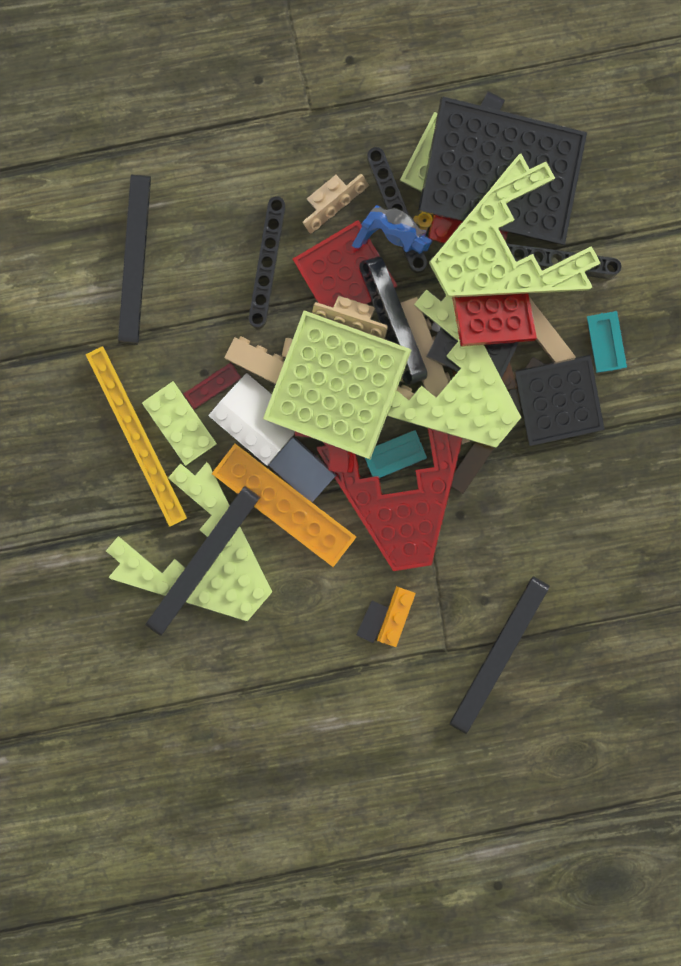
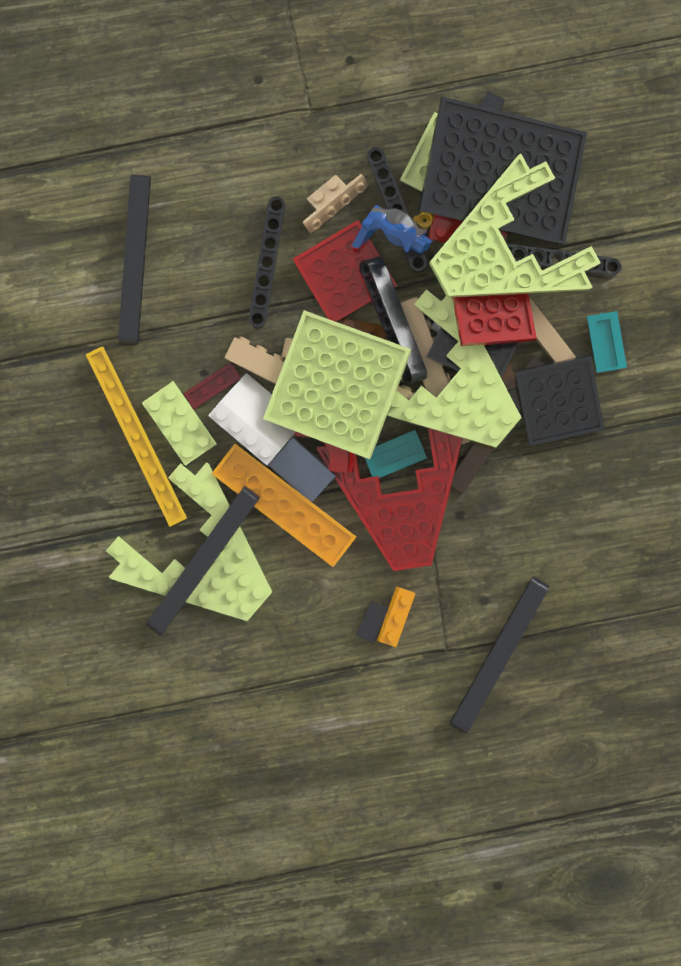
(353, 315): tan bracket -> none

